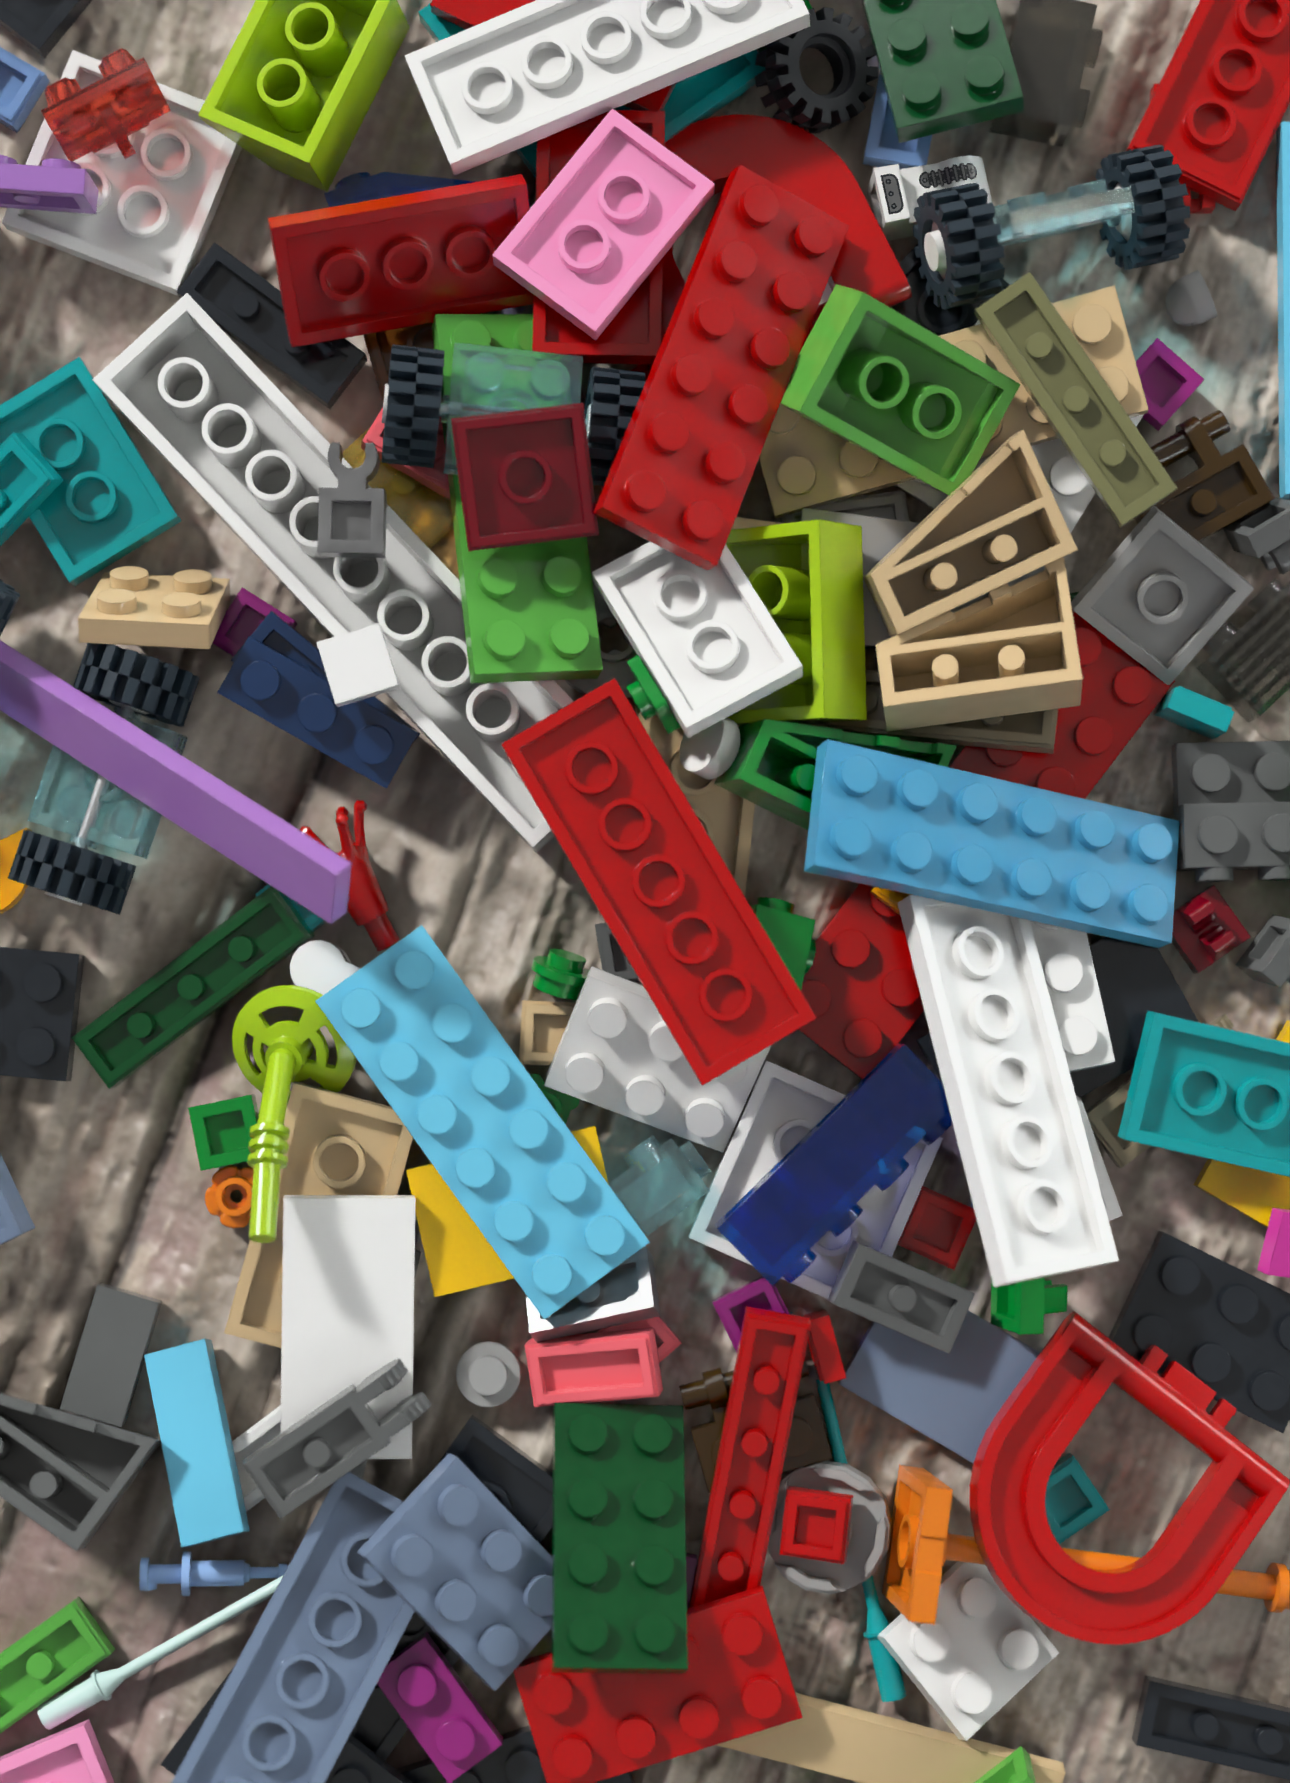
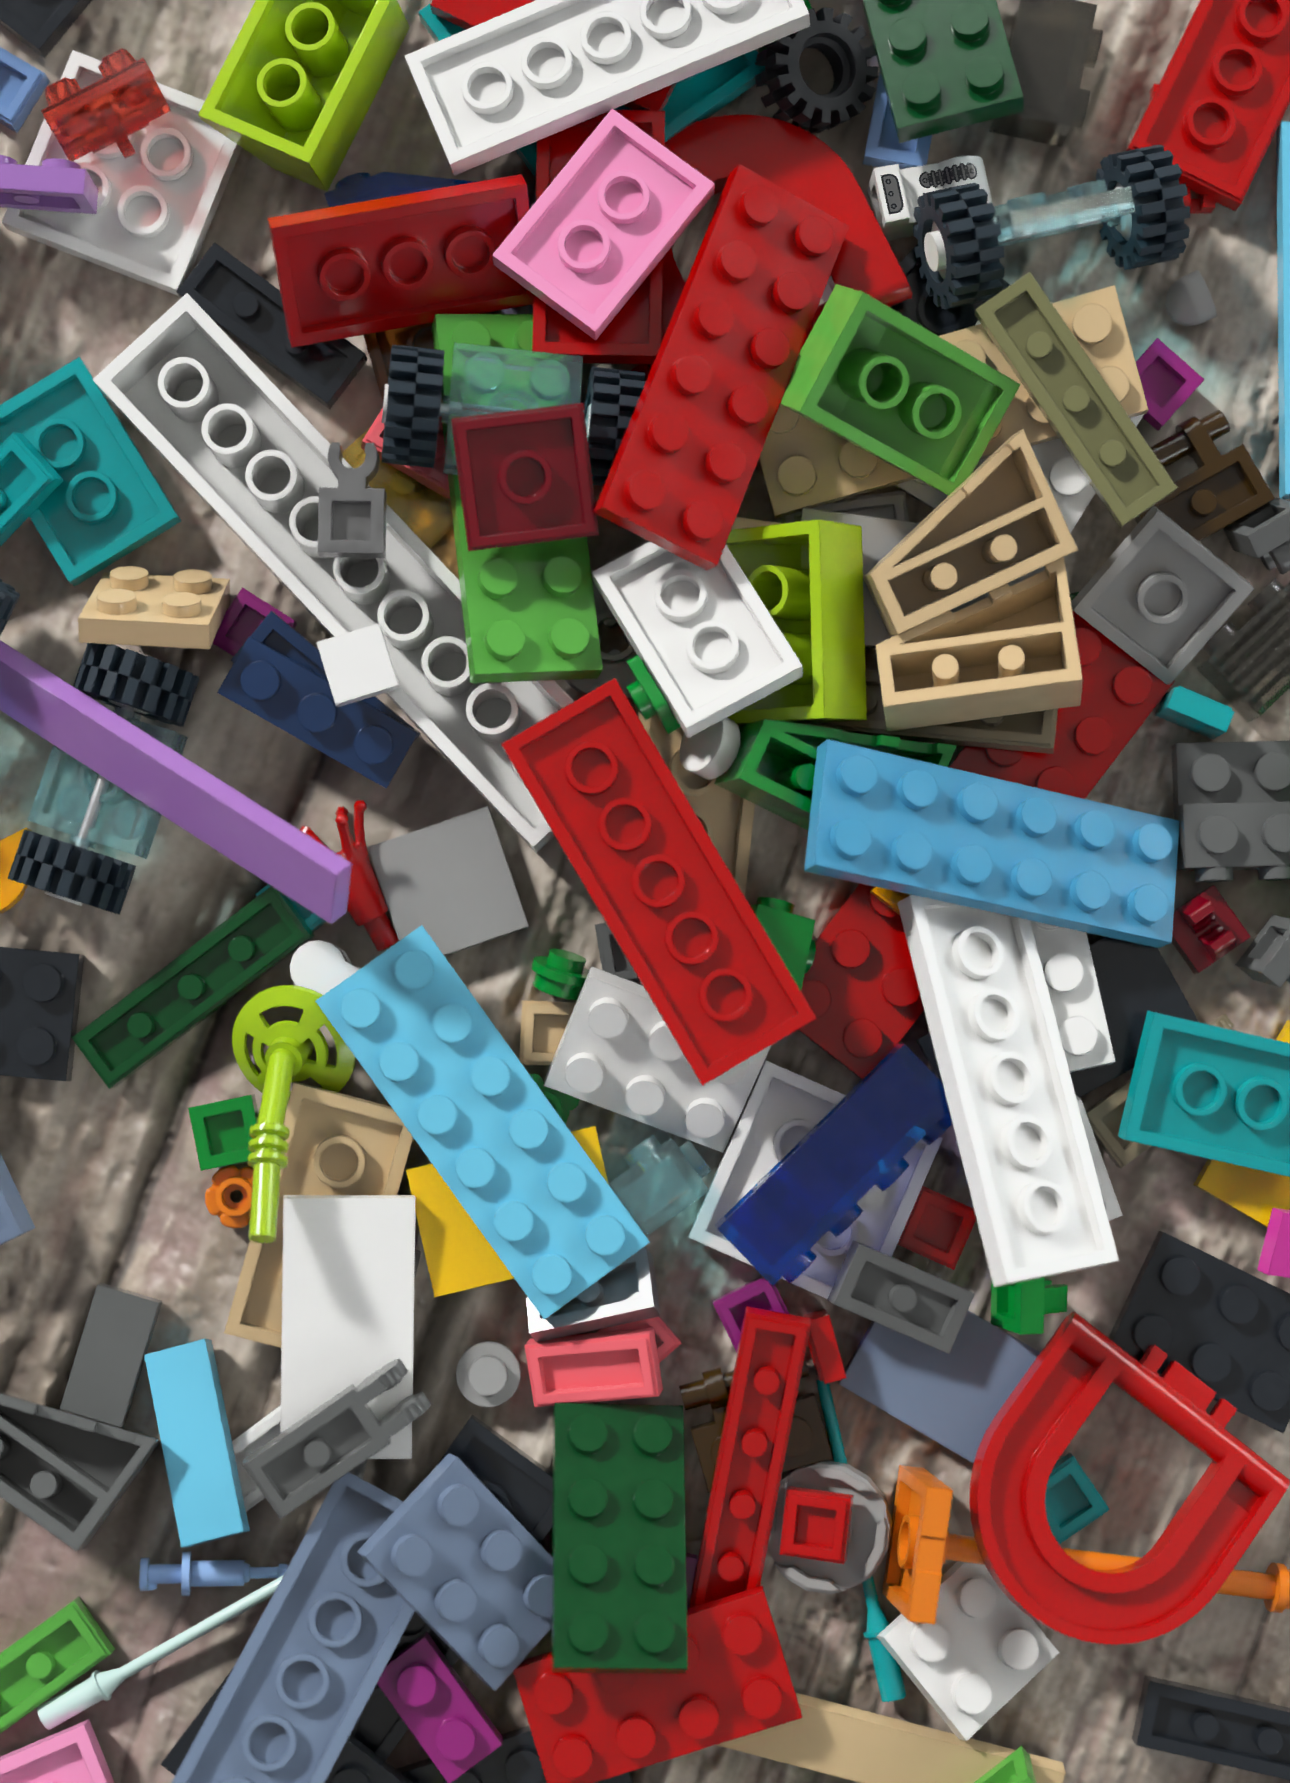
(450, 882): none -> light grey tile

